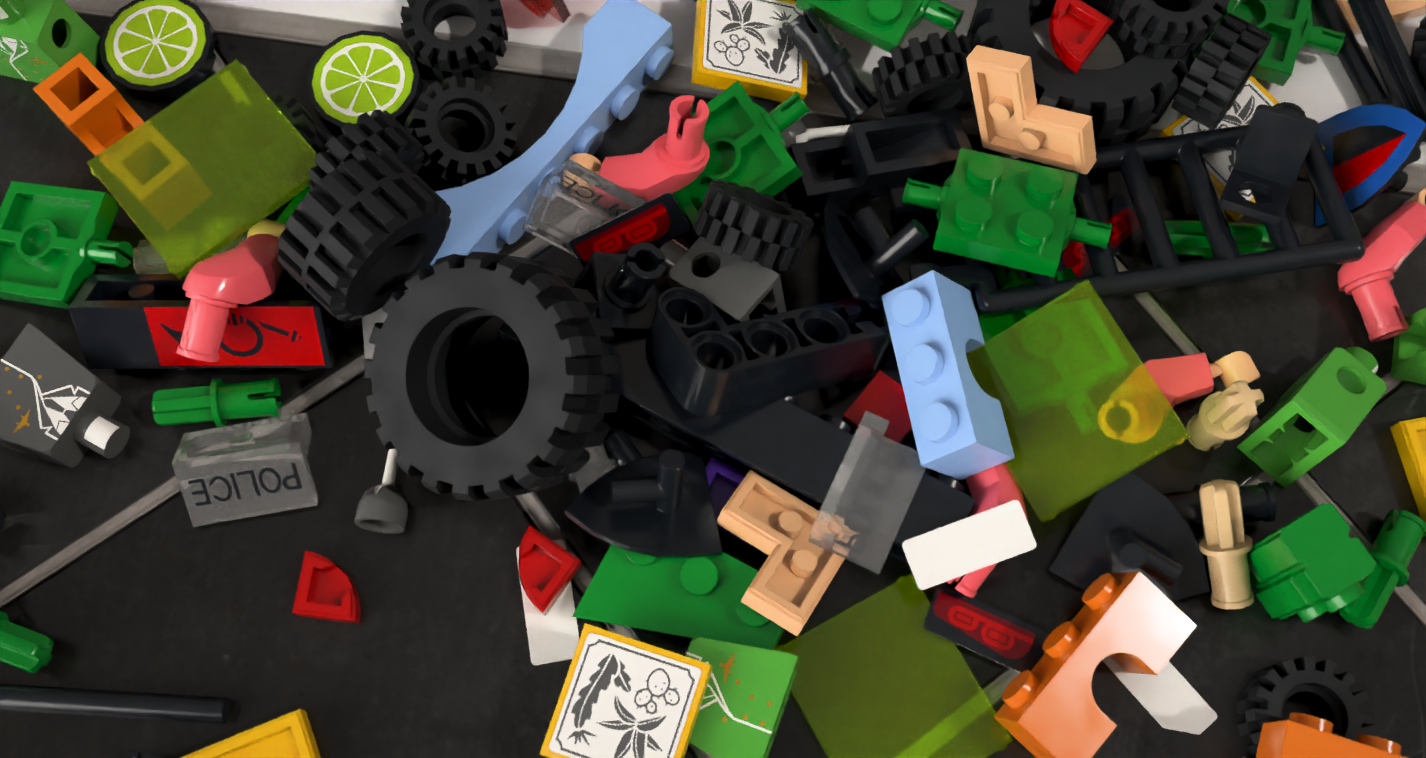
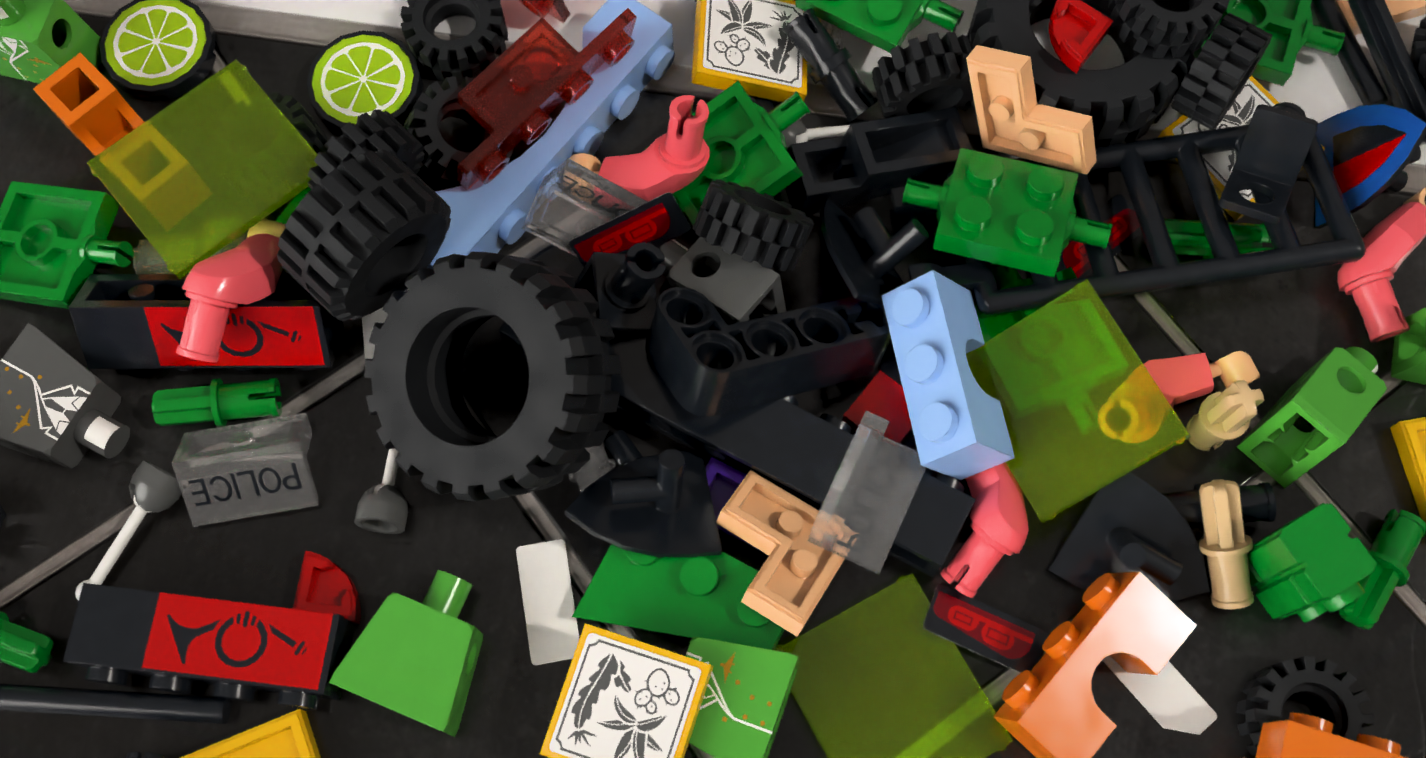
(151, 491): none -> hinge
(208, 642): none -> brick
(417, 656): none -> bright green torso
(527, 84): none -> clear red bracket
(544, 569): red tile -> none
(969, 544): white sticker -> none

